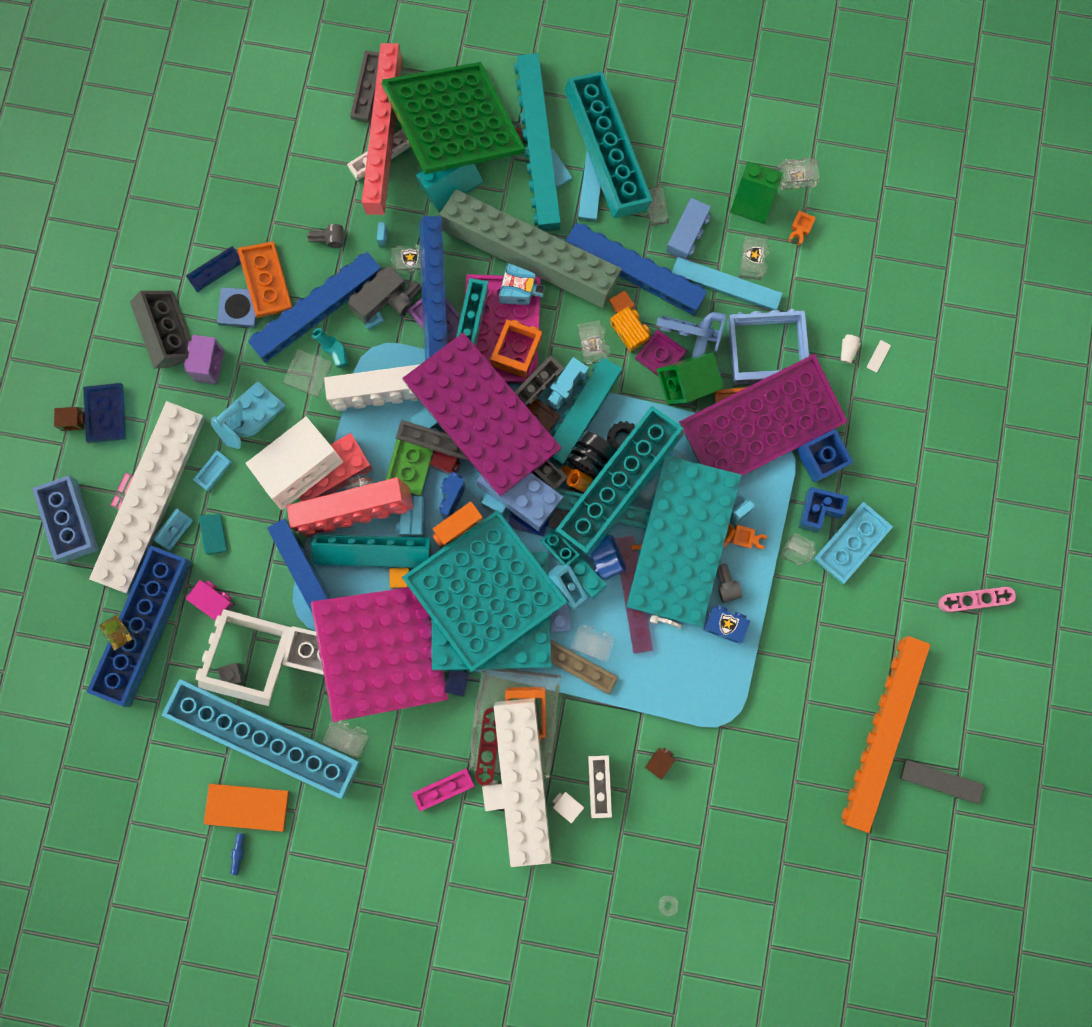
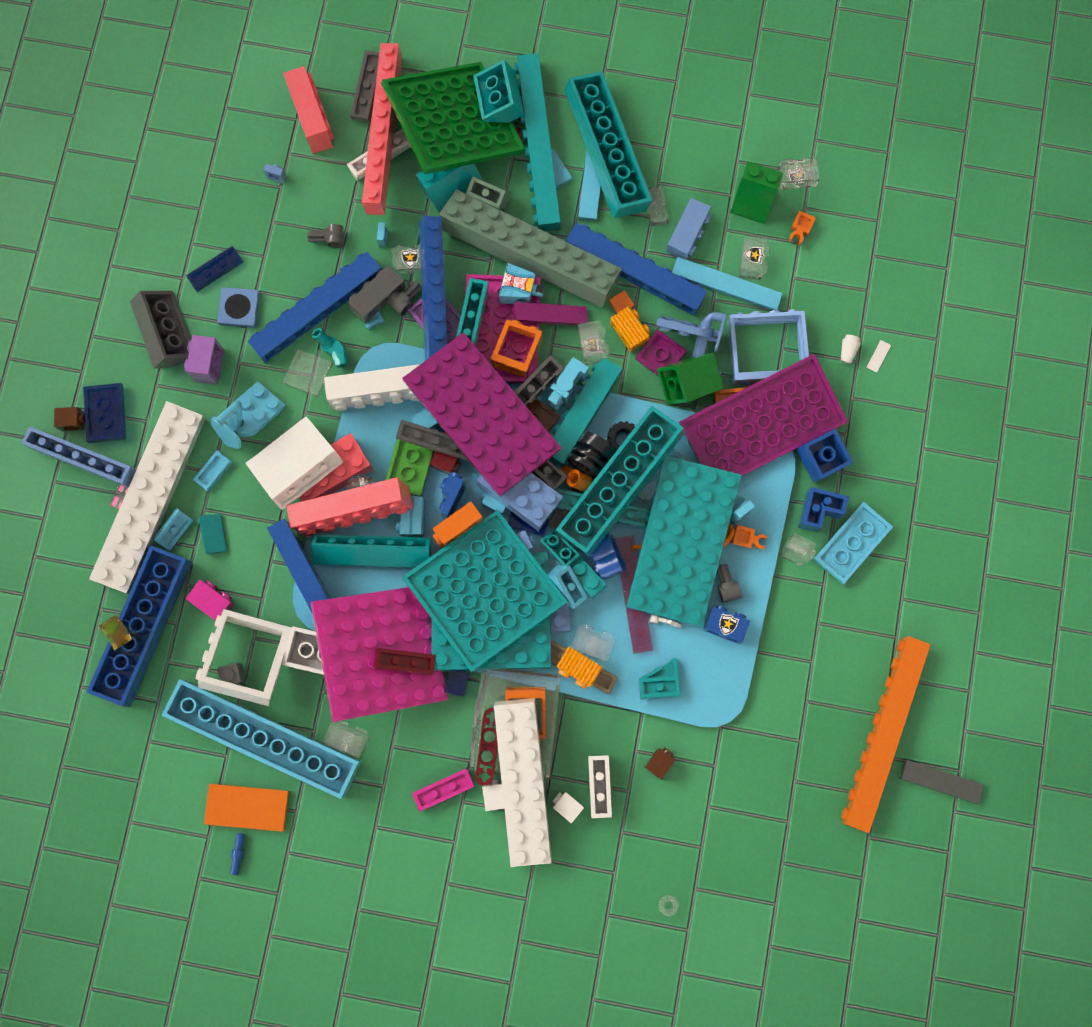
(65, 519): medium blue brick -> none
(78, 457): none -> medium blue brick
(264, 279): orange tile -> none
(275, 173): none -> medium blue plate
(309, 109): none -> coral brick
(396, 577): light orange tile -> none
(404, 661): none -> dark red plate
(488, 193): none -> sand green brick
(498, 93): none -> teal slope
(527, 540): none -> medium blue plate
(550, 313): none -> magenta tile
(579, 668): none -> light orange brick
(661, 682): none -> teal wing
(976, 597): bright pink beam -> none

